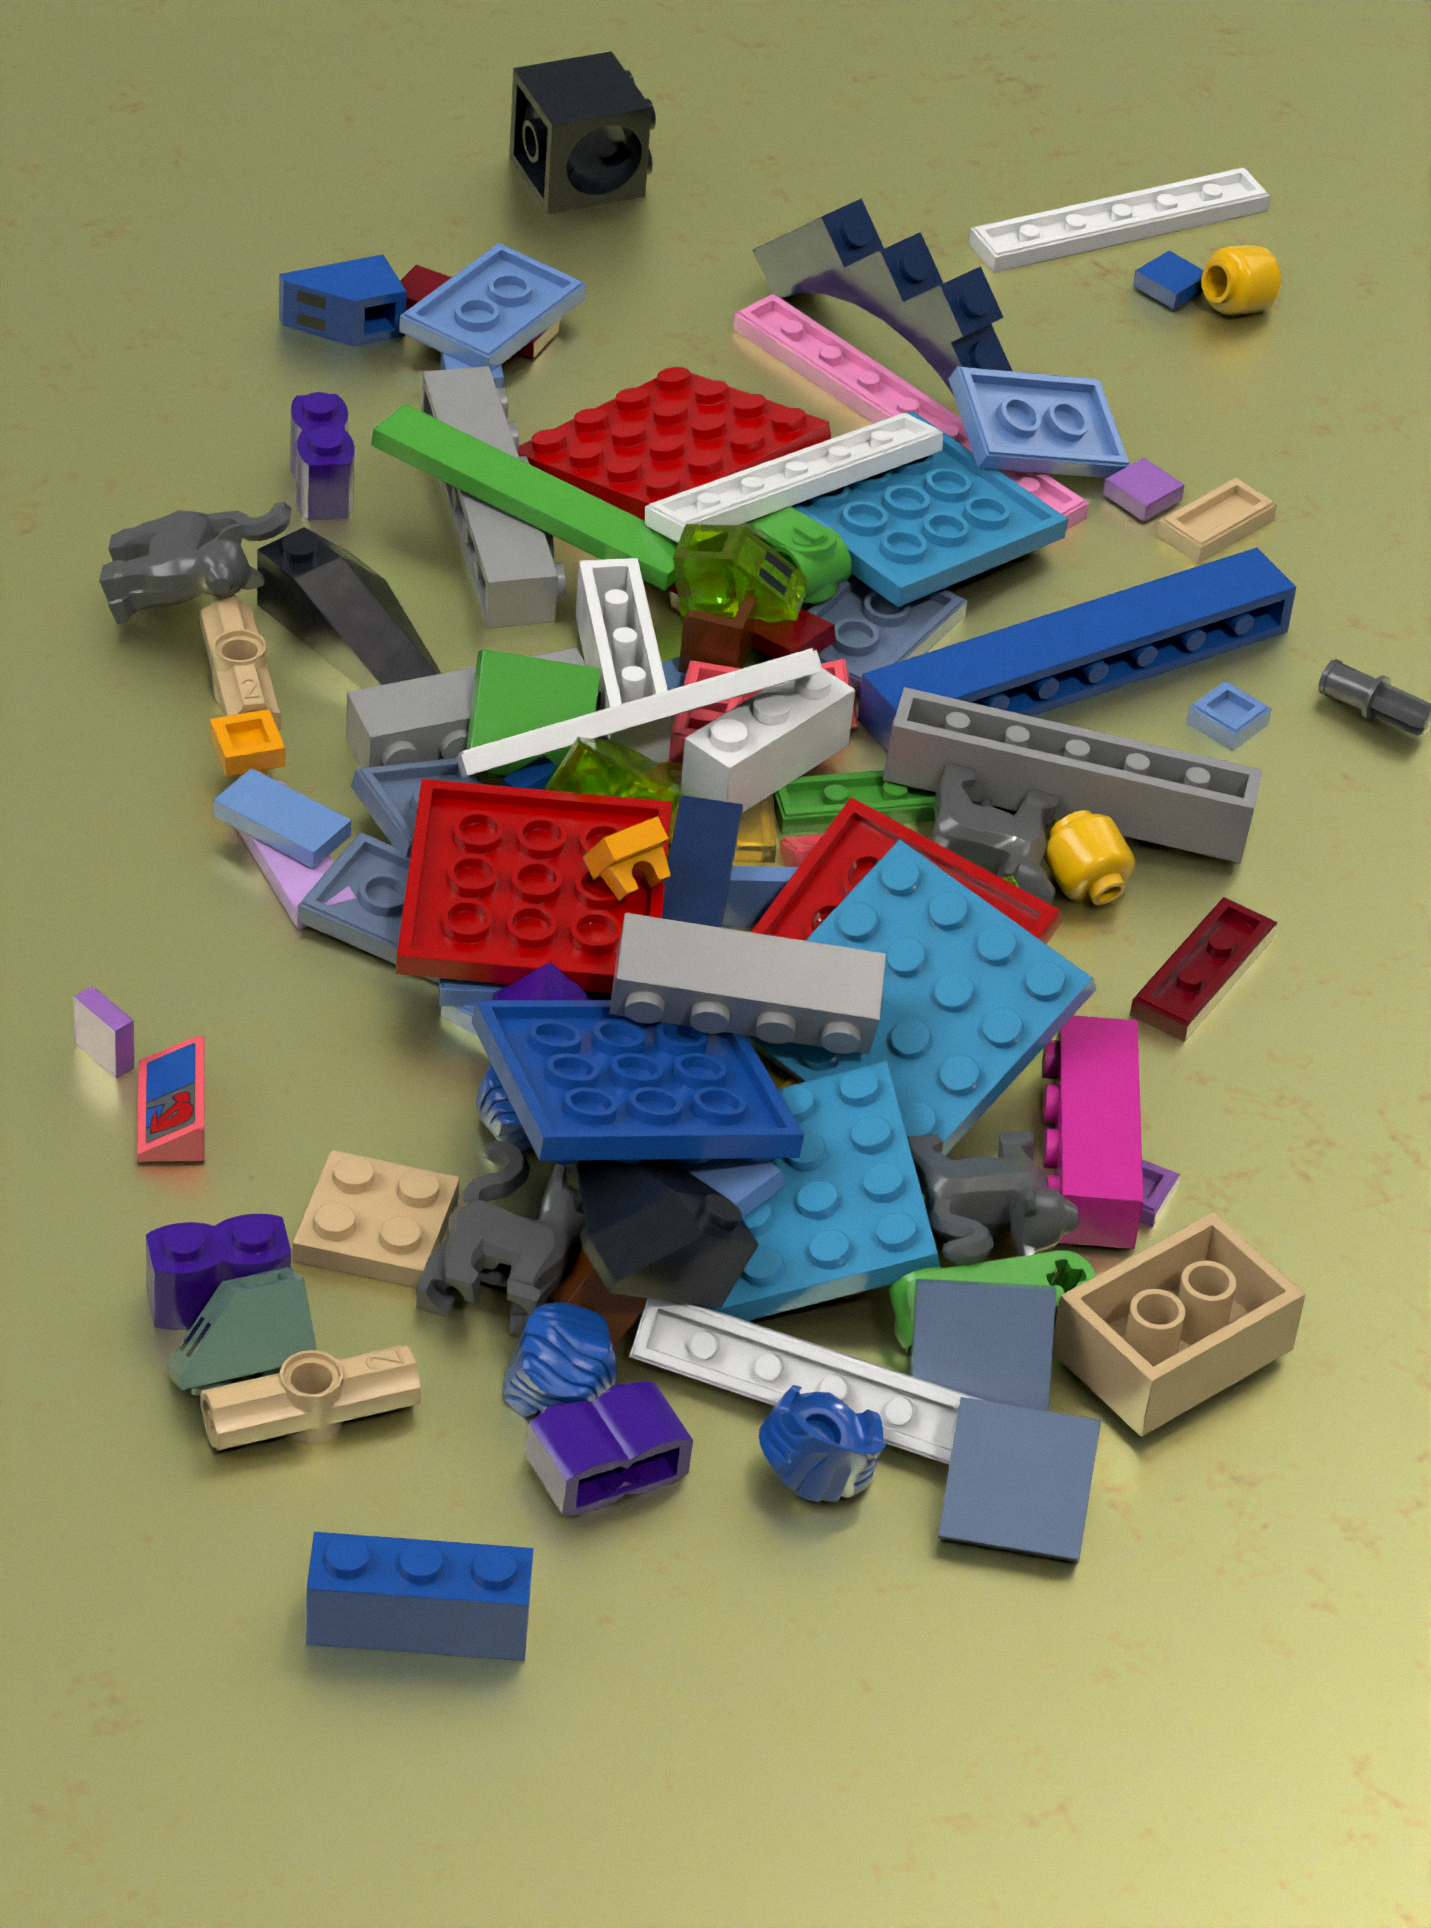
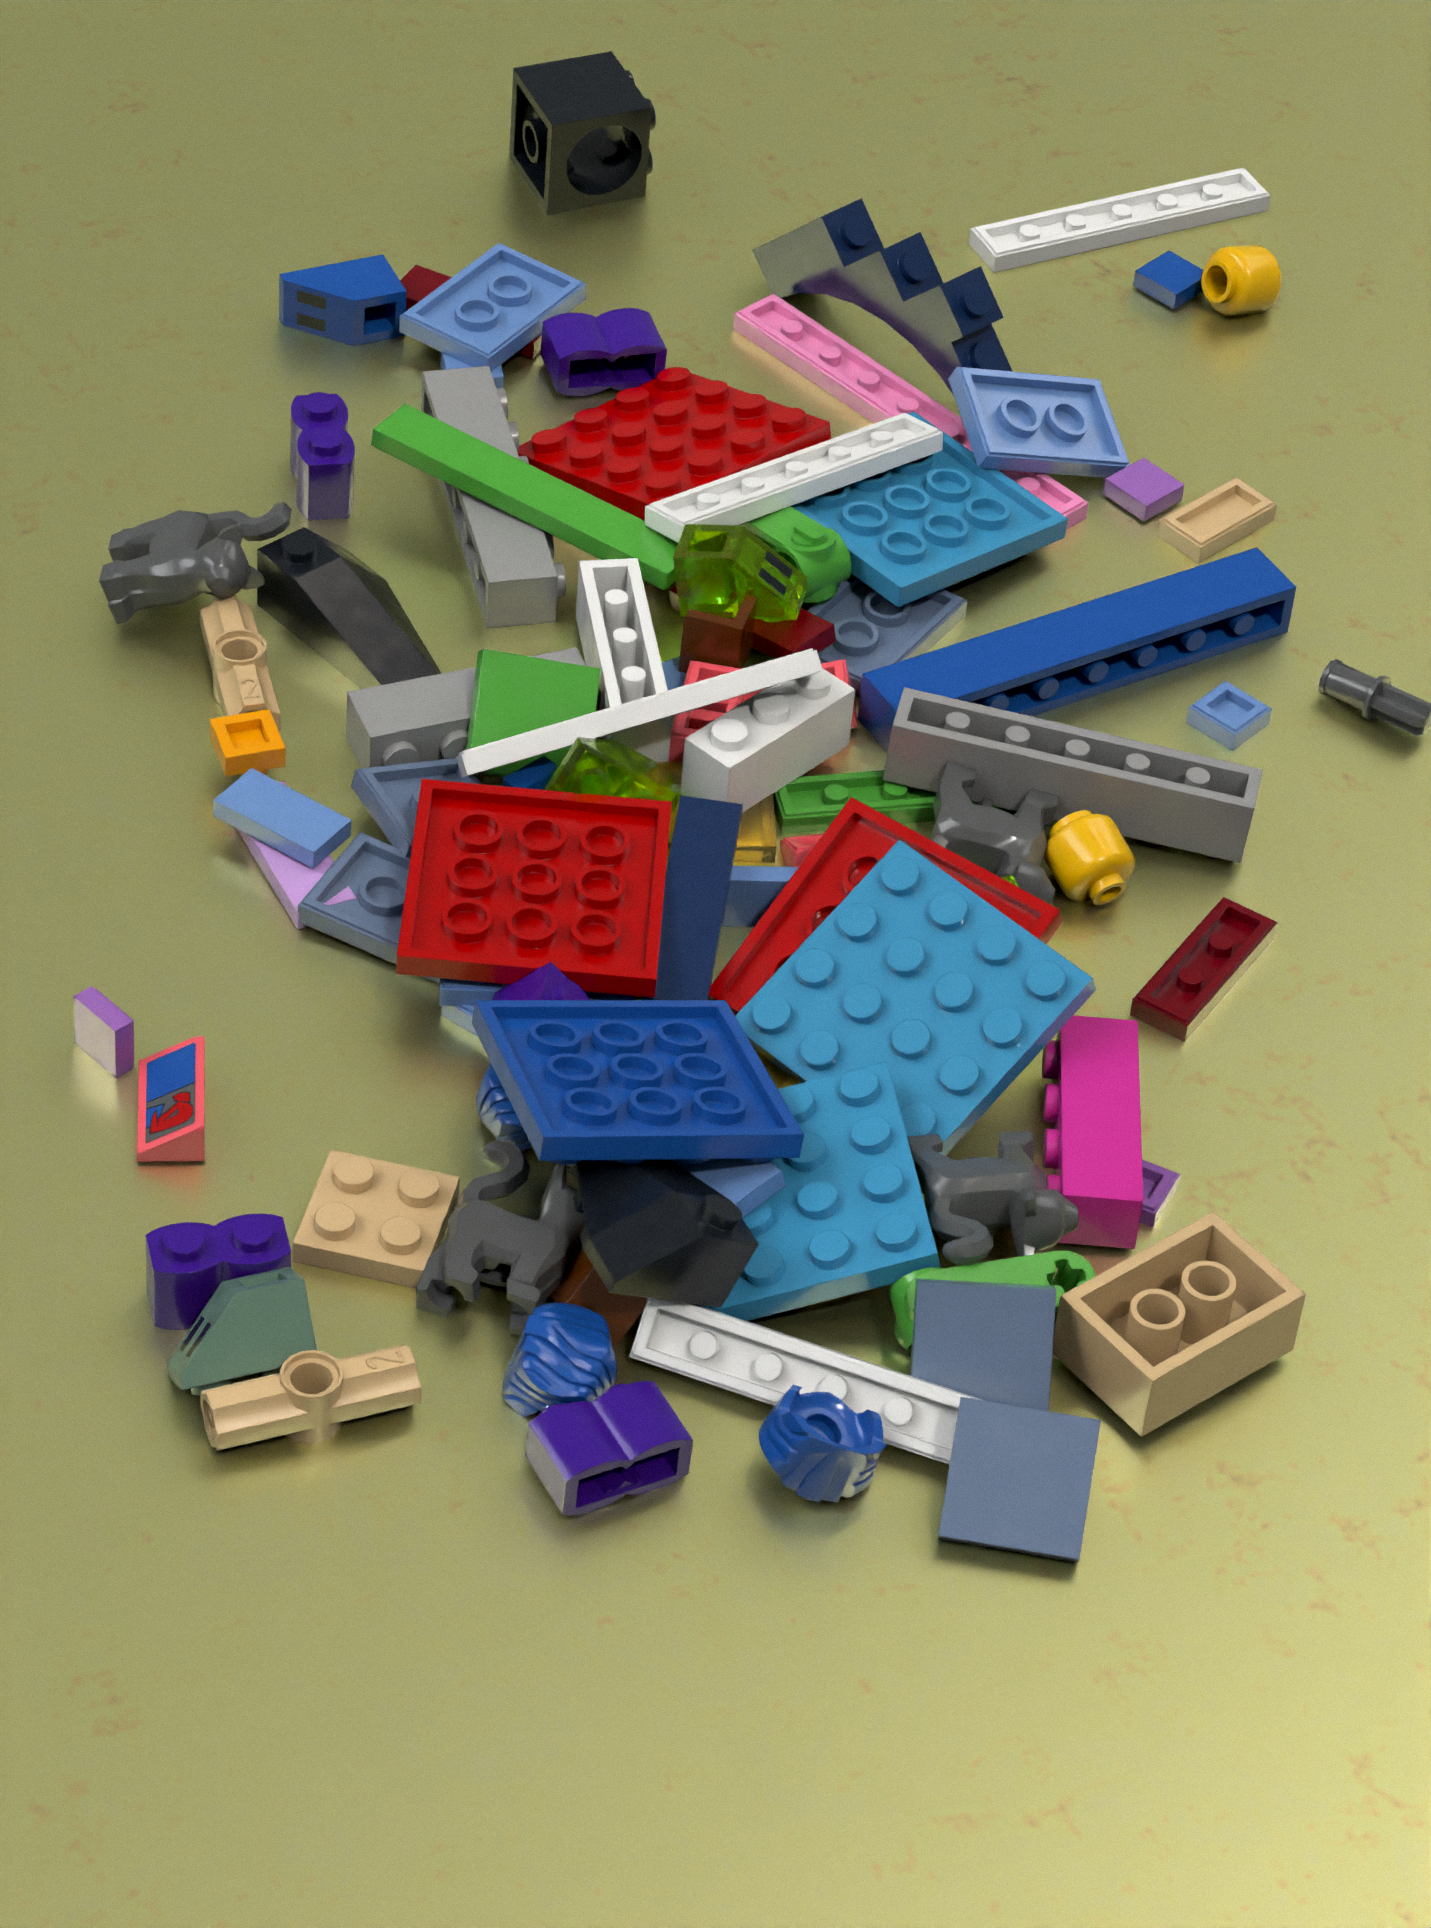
(418, 1596): blue brick -> none
(602, 351): none -> dark purple brick
(630, 849): light orange tile -> none
(747, 984): light grey brick -> none

